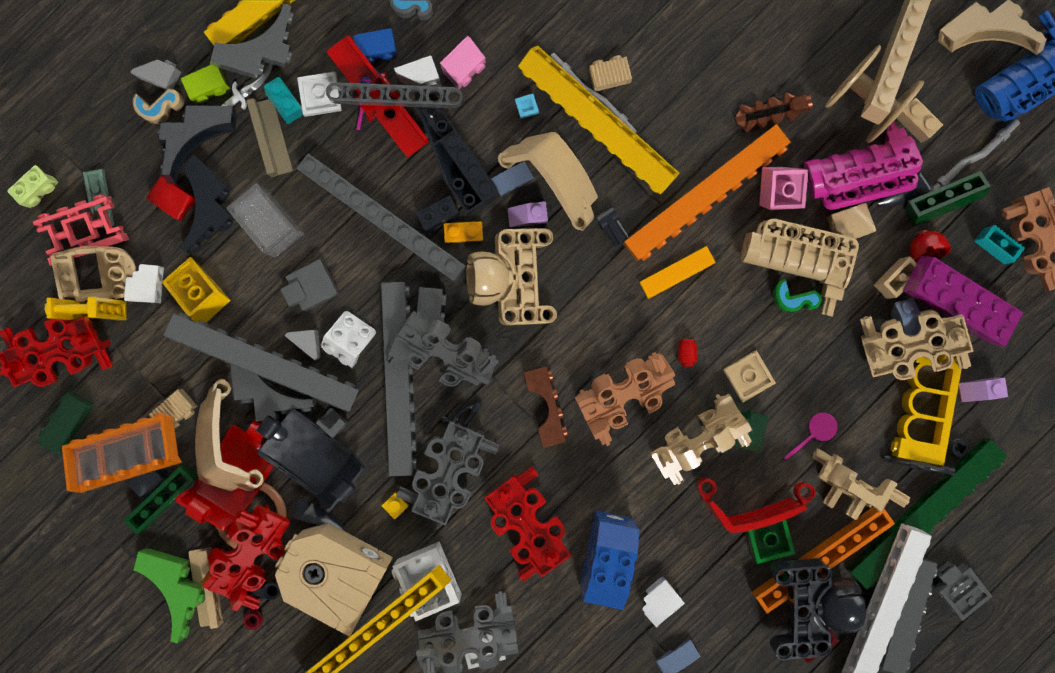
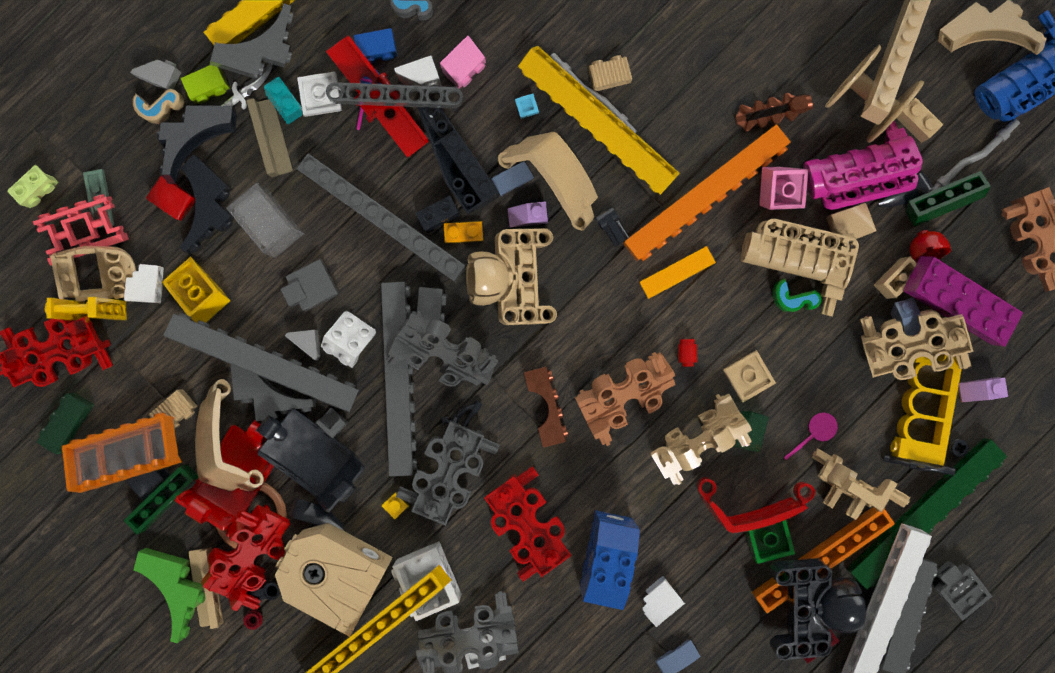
(999, 244): teal brick -> none

